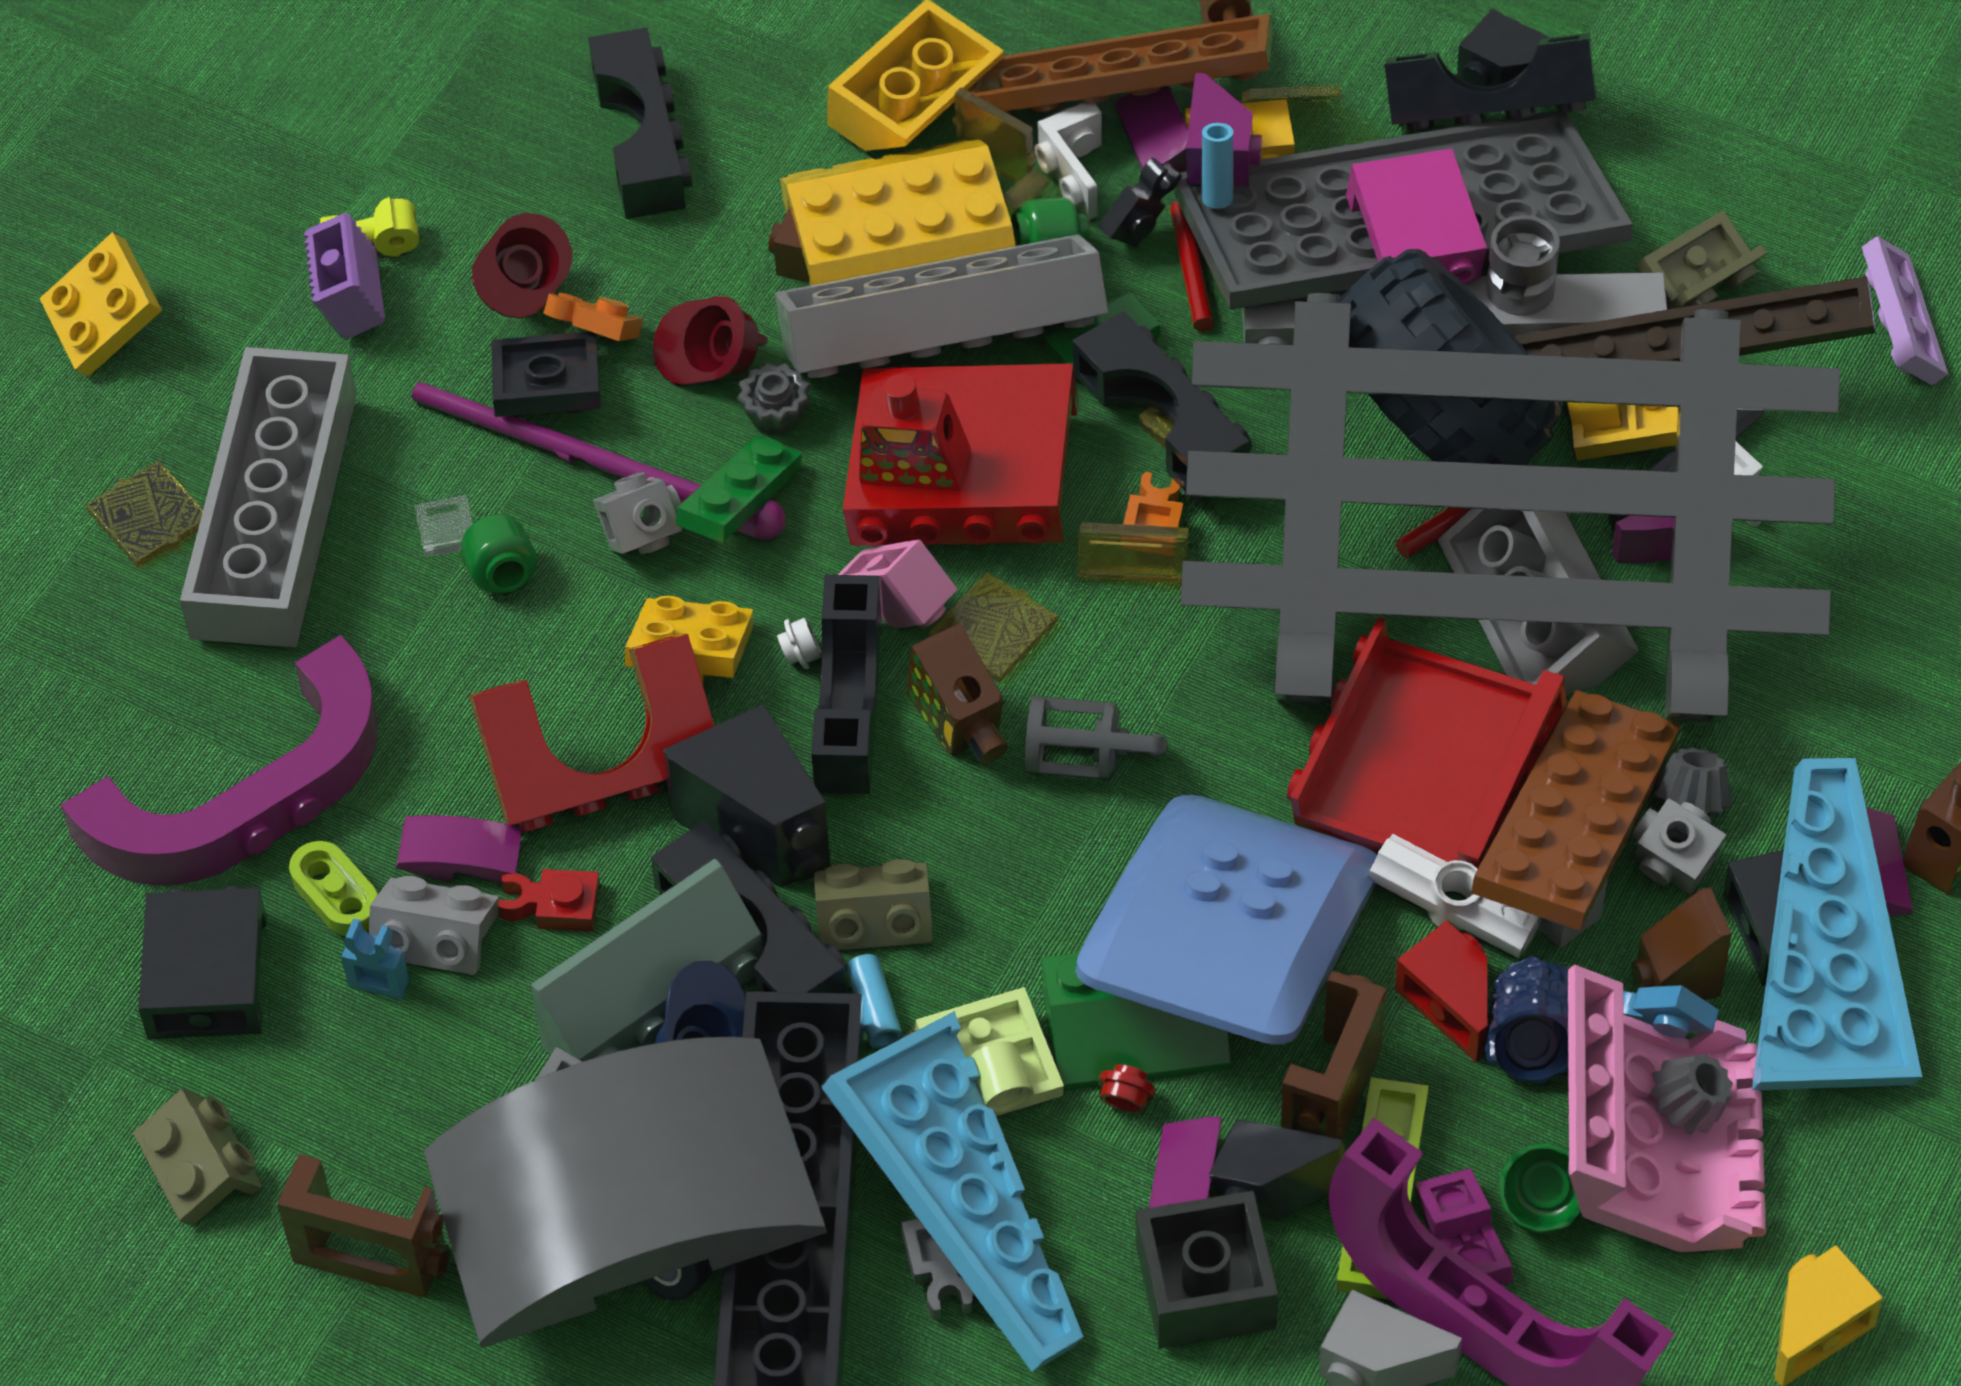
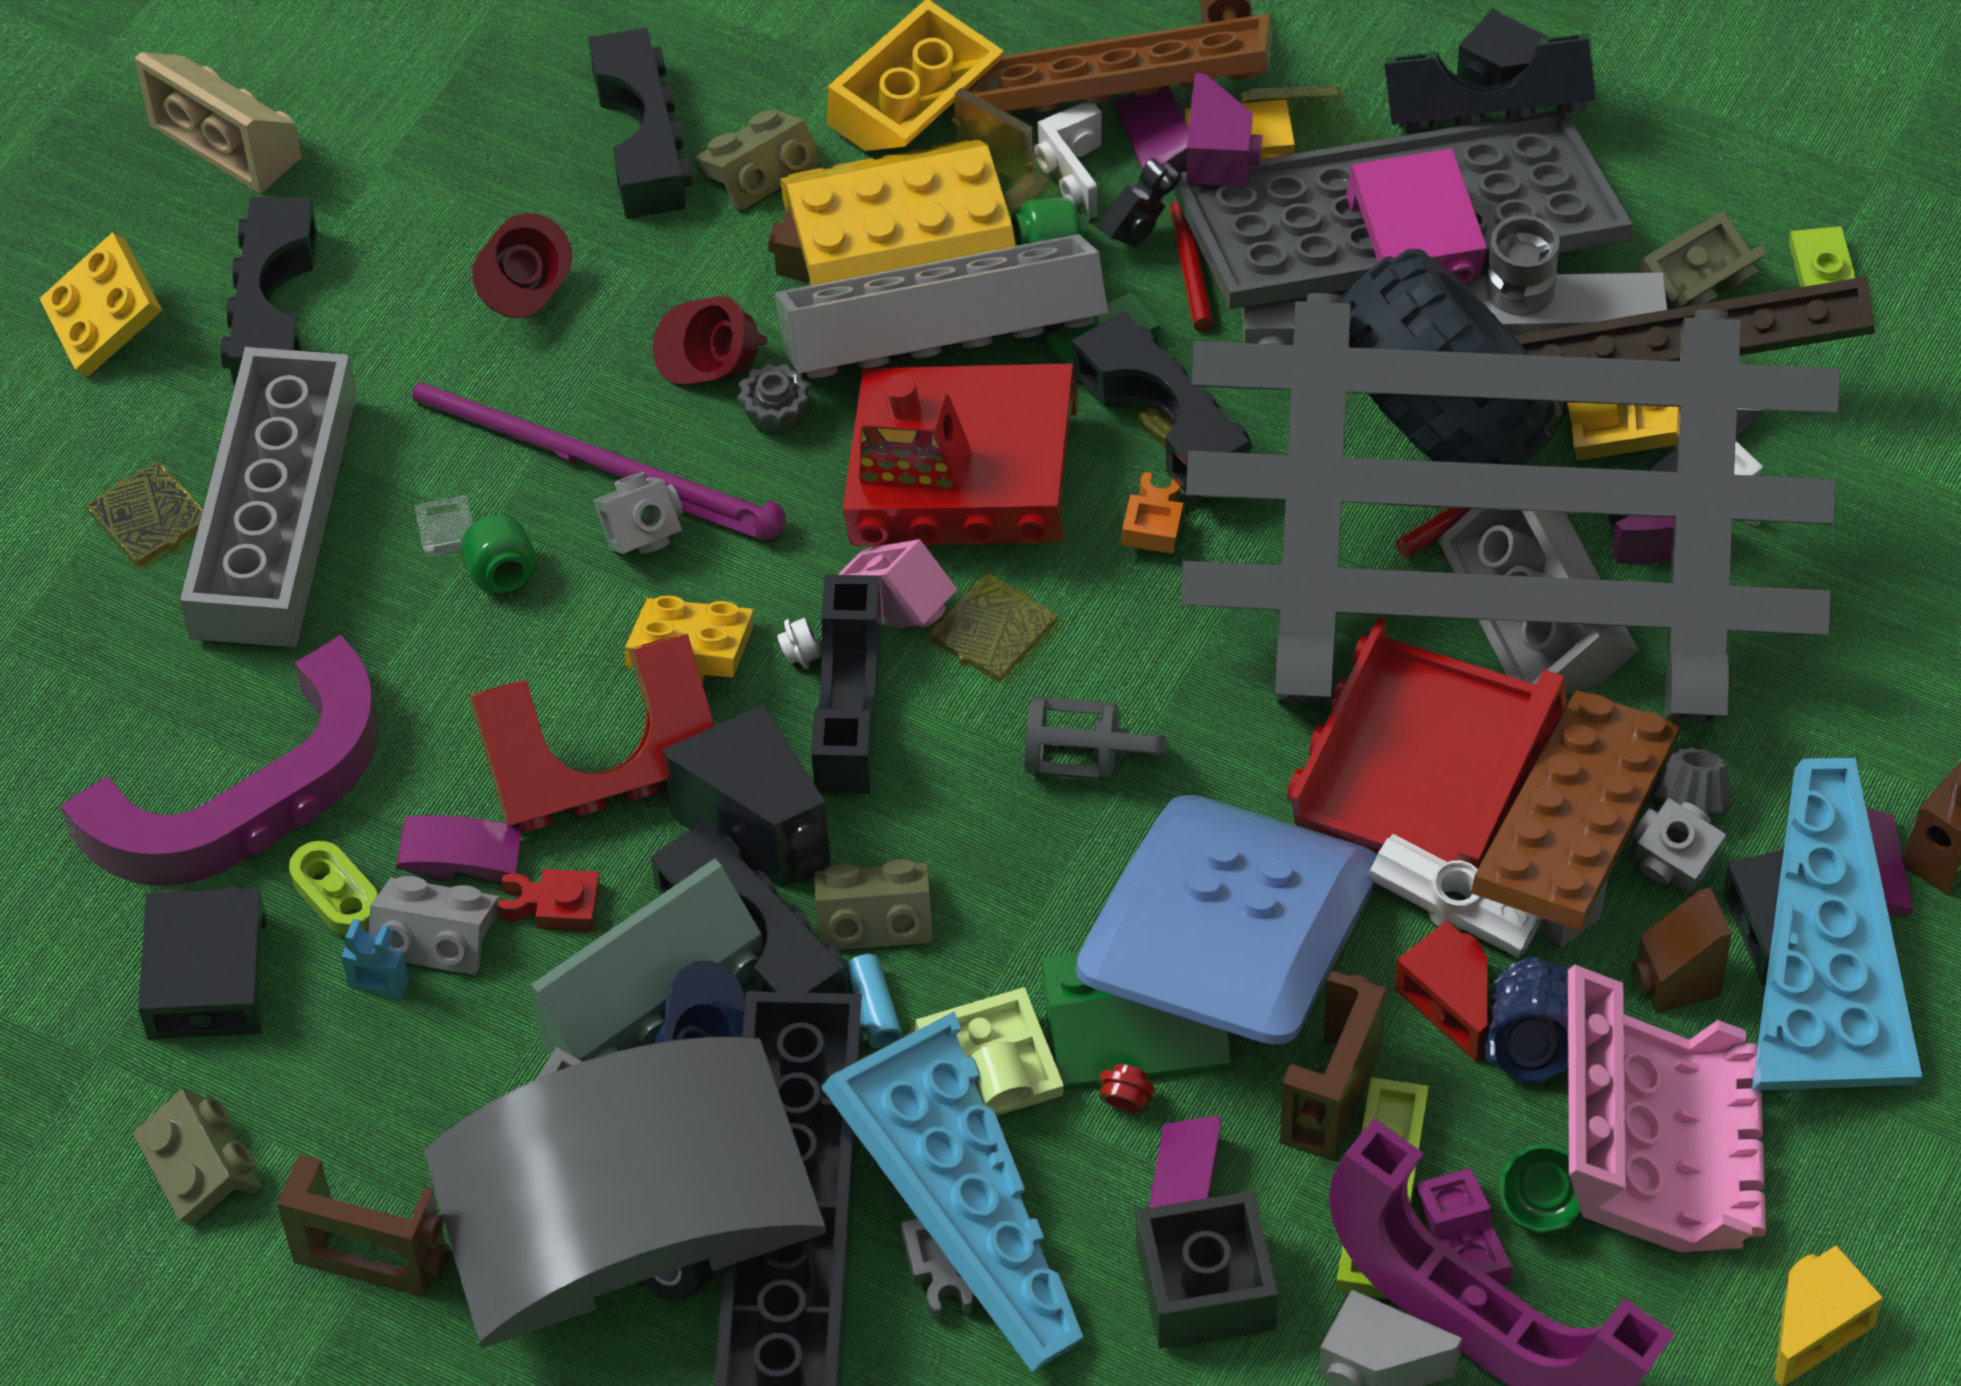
(217, 120): none -> tan slope
(276, 246): none -> black arch
(344, 276): medium lavender brick -> none
(391, 227): neon yellow leg -> none
(545, 374): black plate -> none
(604, 318): orange plate -> none
(739, 489): green plate -> none
(759, 156): none -> olive bracket
(956, 695): reddish brown torso -> none
(1132, 552): clear yellow tile -> none
(1217, 165): medium azure hinge -> none
(1278, 1164): black slope -> none
(1670, 1010): dark azure plate -> none
(1692, 1092): dark grey piece -> none
(1820, 255): none -> lime plate
(1904, 311): lavender plate -> none

